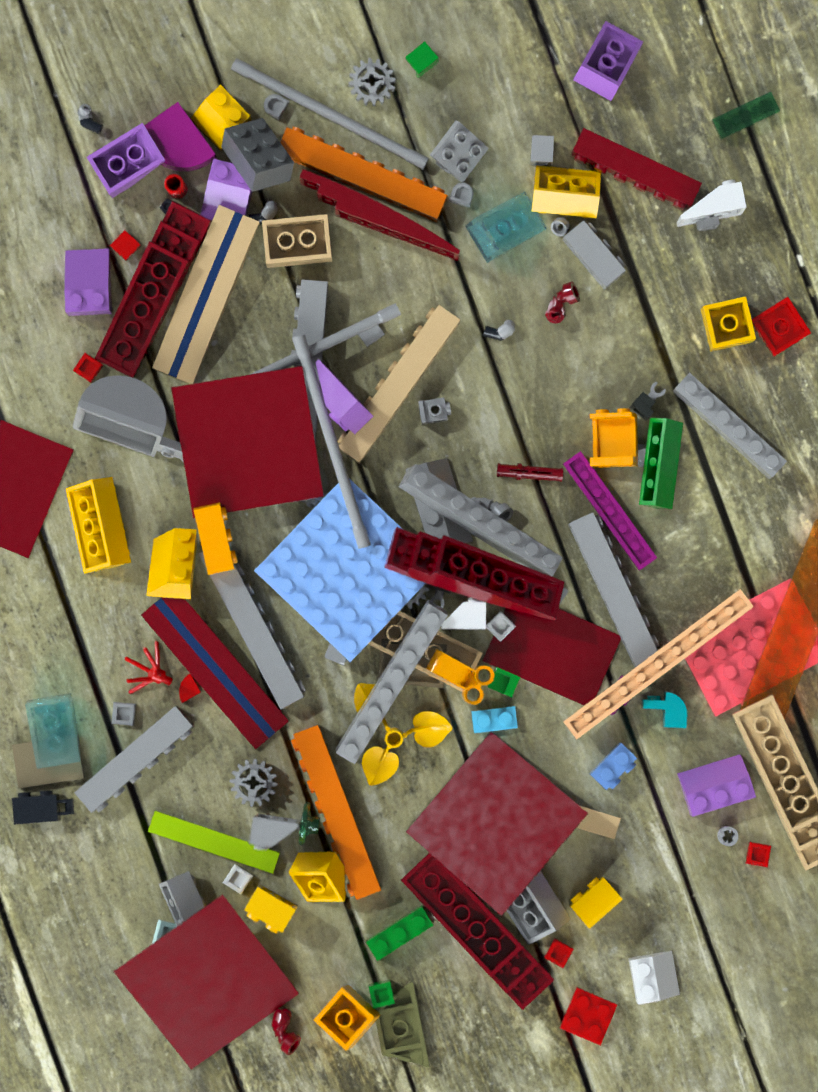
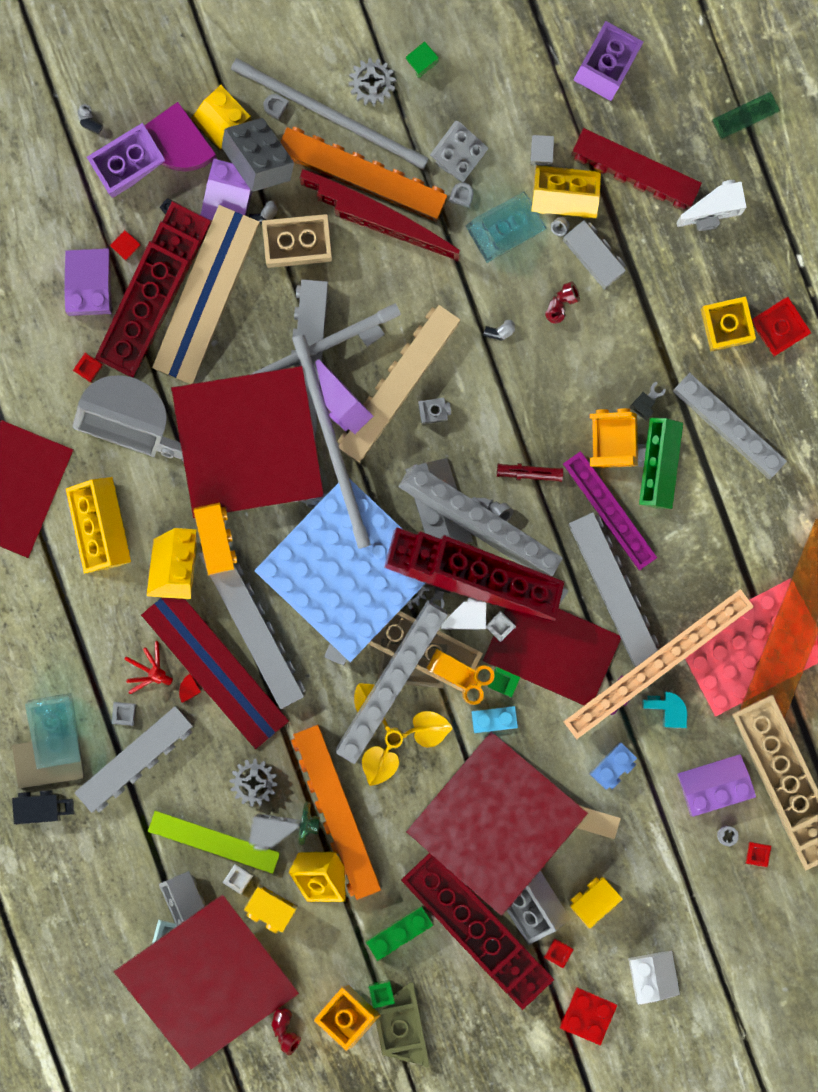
(181, 191): red piece -> none

